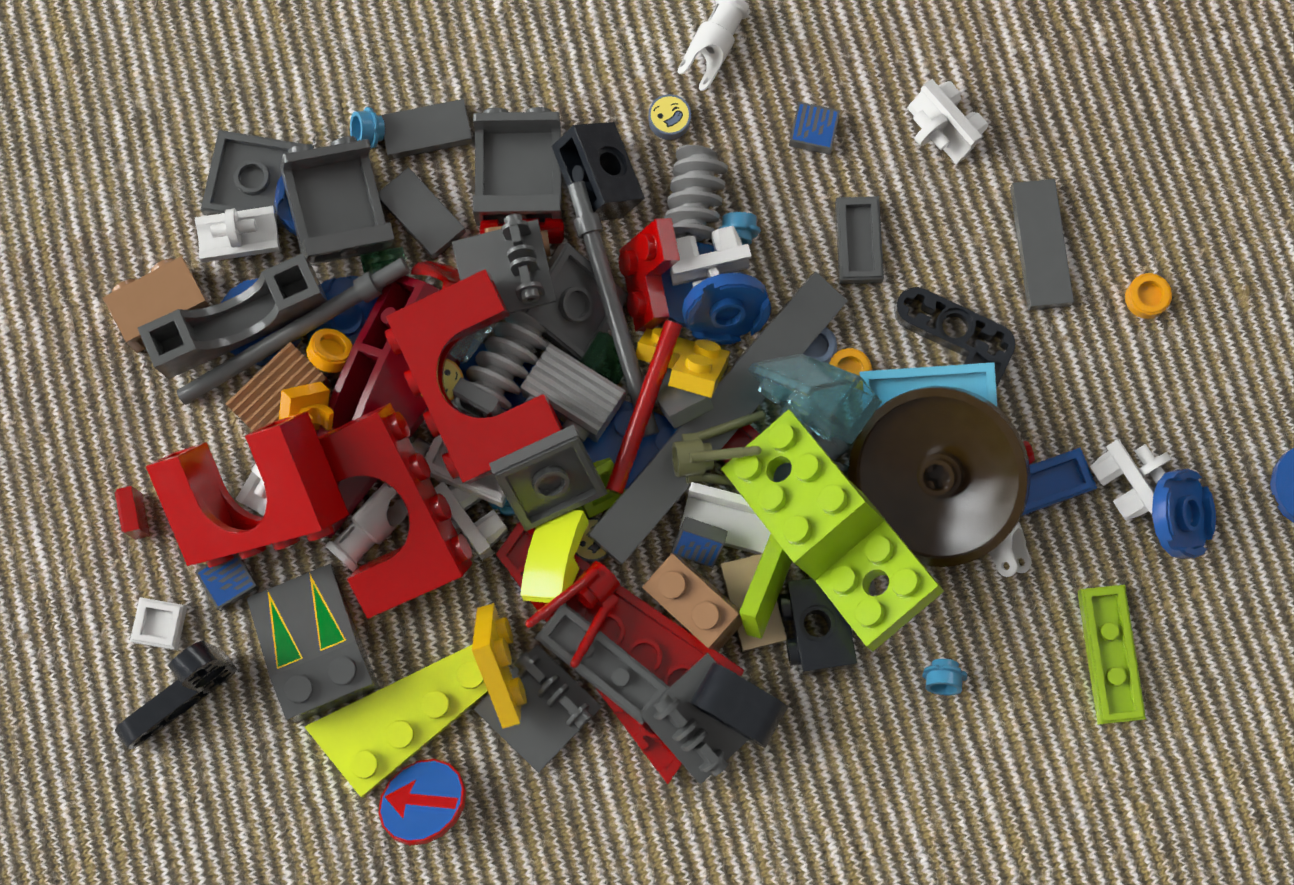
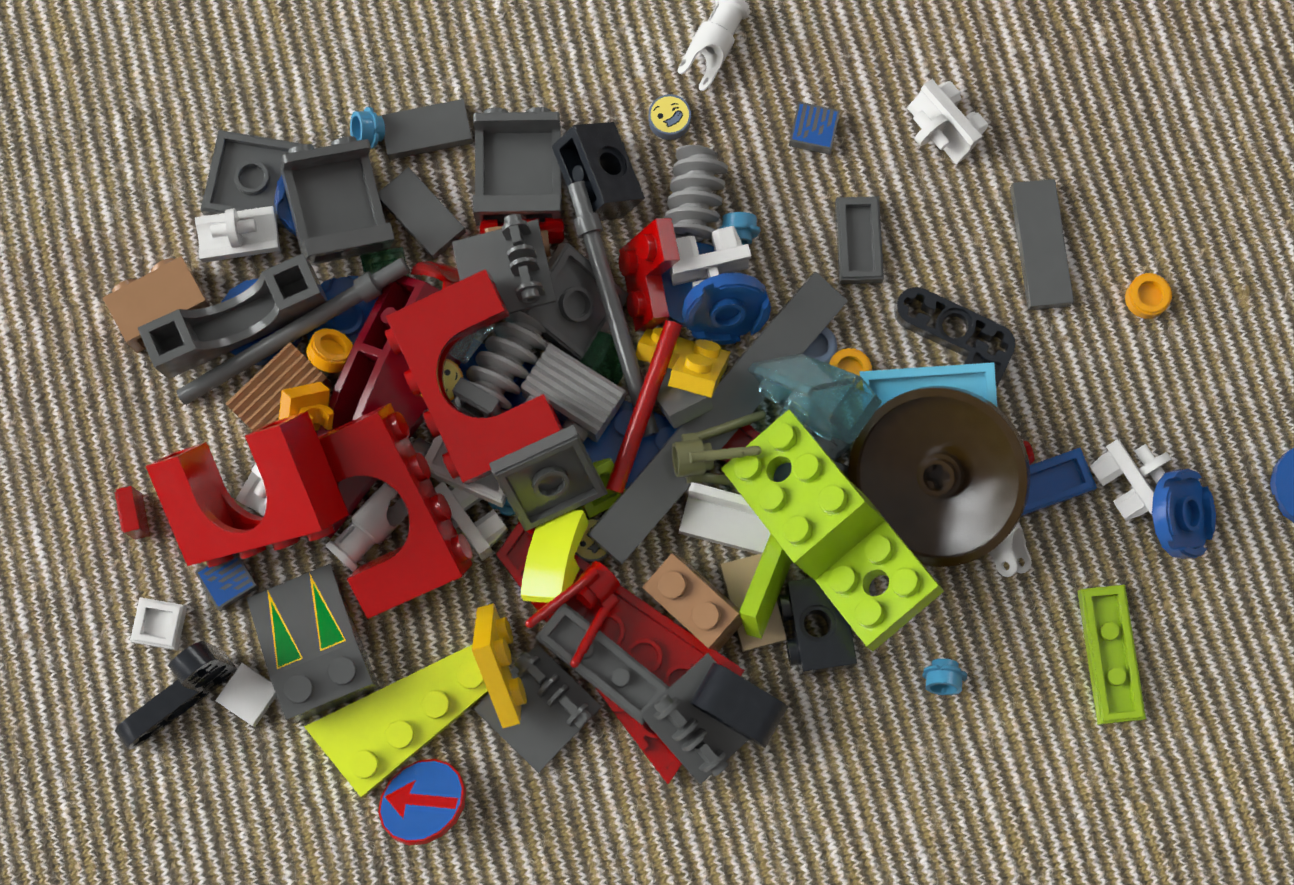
(247, 695): none -> white tile
(699, 542): dark grey tile -> none

